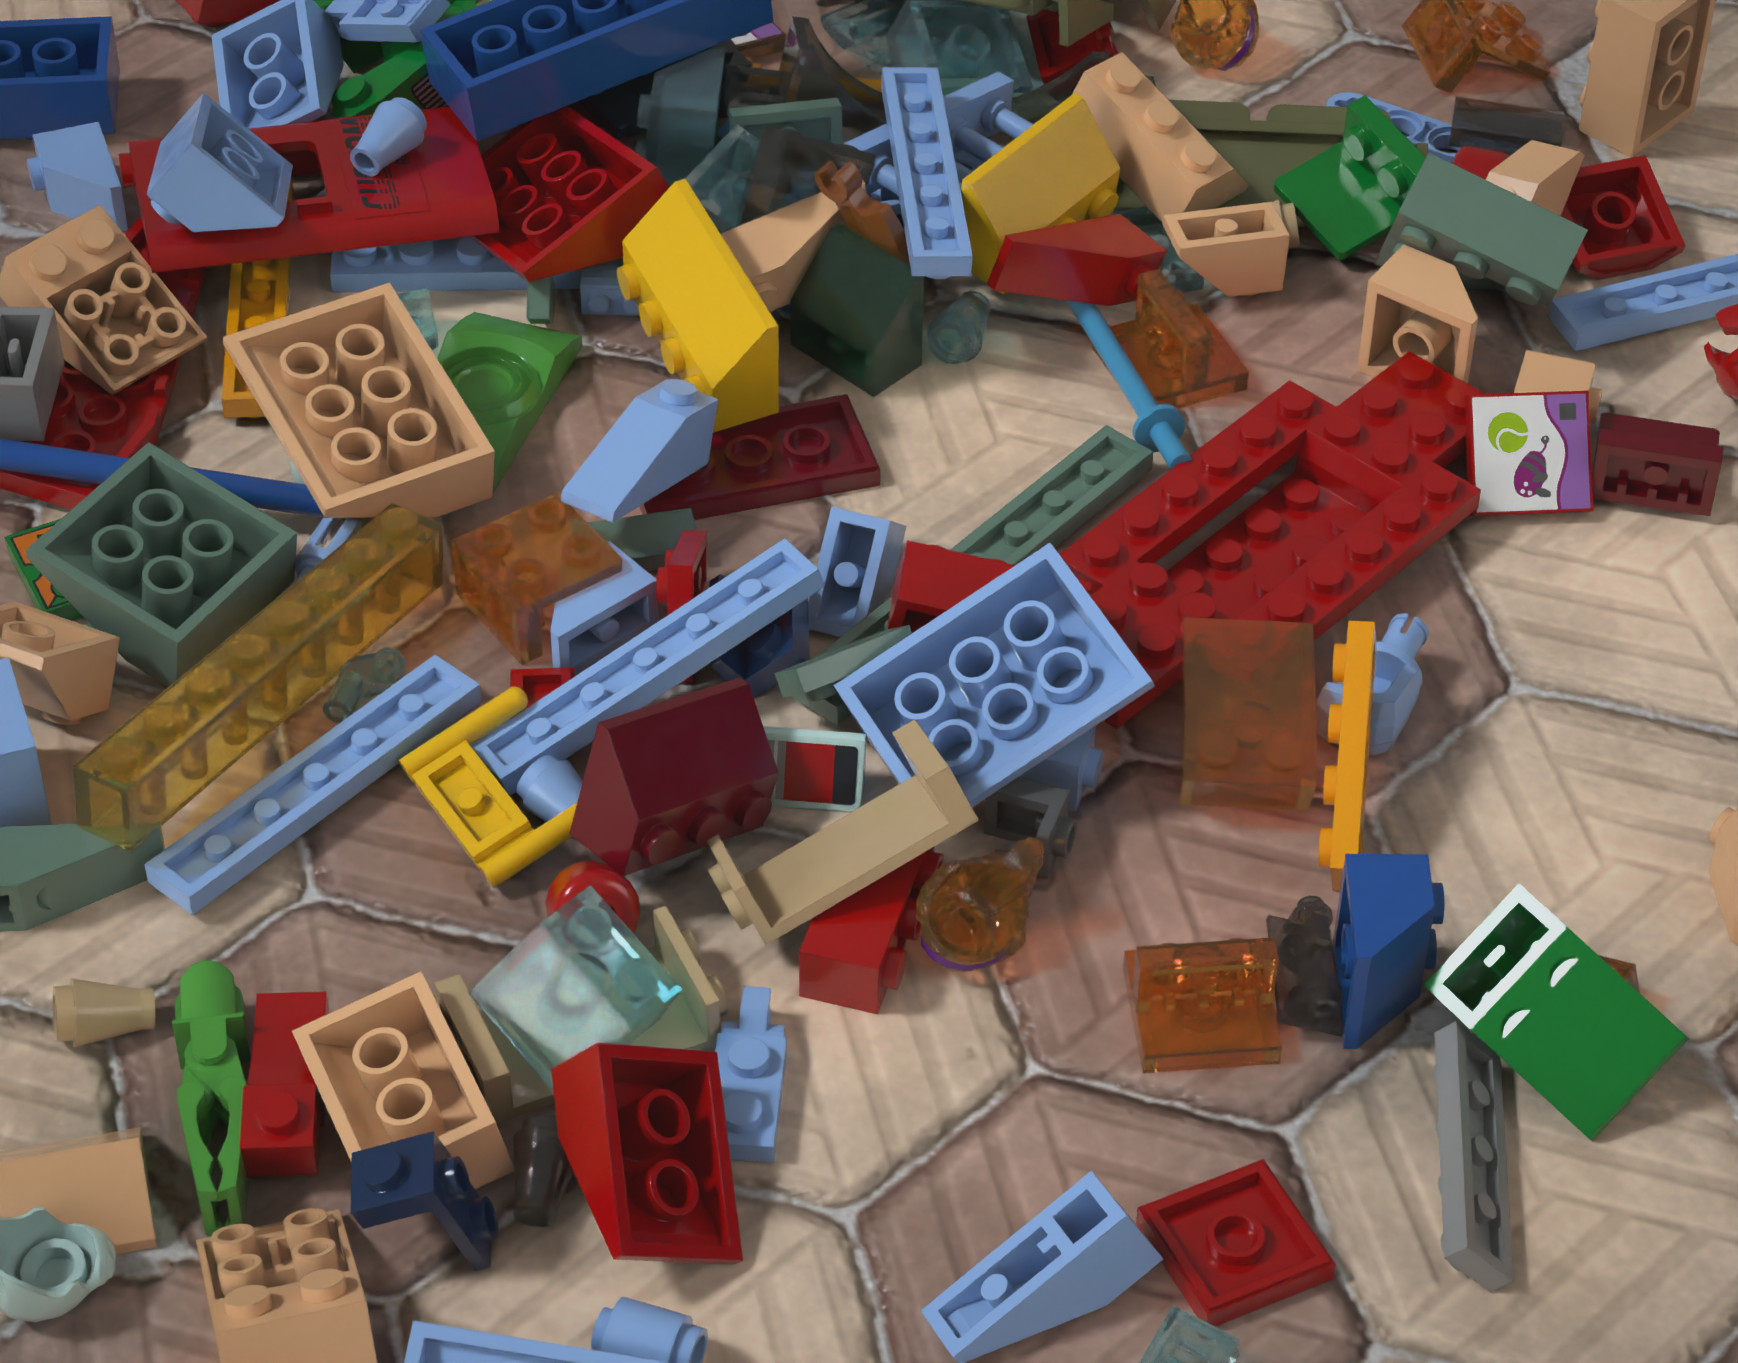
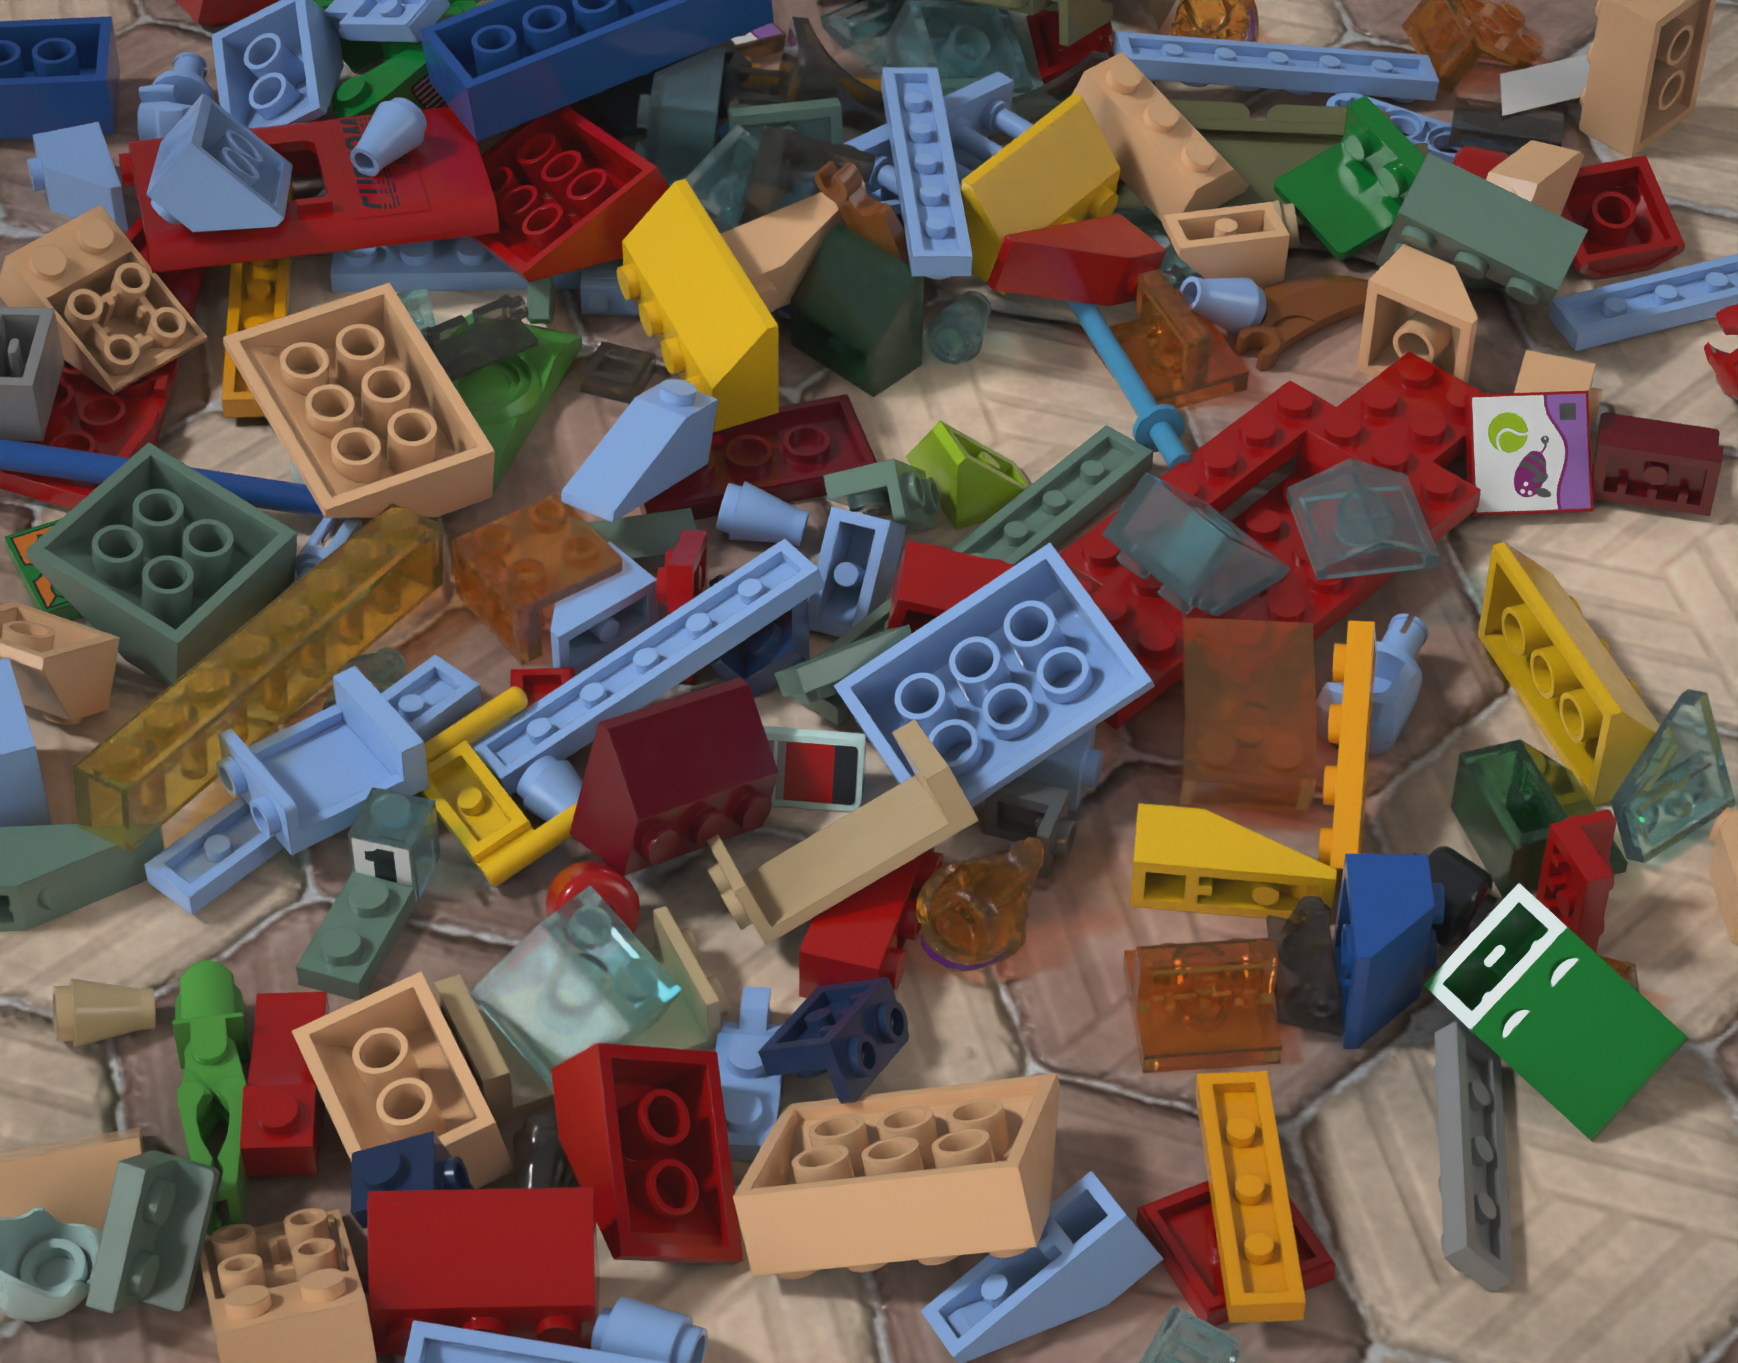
(153, 1233): none -> sand green bracket
(171, 96): none -> light blue piece
(320, 770): none -> light blue panel
(356, 936): none -> sand green plate
(396, 838): none -> clear light blue brick
(483, 1263): none -> red slope
(488, 340): none -> clear smoke hinge
(617, 372): none -> clear smoke tile
(759, 516): none -> light blue cone
(840, 1030): none -> dark blue bracket
(886, 490): none -> sand green bracket
(902, 1178): none -> light nougat slope
(968, 475): none -> lime slope
(1190, 549): none -> clear light blue slope
(1217, 867): none -> yellow slope
(1225, 301): none -> light blue cone
(1249, 1198): none -> light orange plate
(1280, 66): none -> light blue plate
(1297, 310): none -> dark orange piece
(1361, 522): none -> clear light blue slope
(1465, 894): none -> black head
(1506, 806): none -> clear green slope
(1543, 84): none -> white sticker
(1563, 673): none -> yellow slope
(1579, 873): none -> red bracket
(1675, 782): none -> clear light blue wing

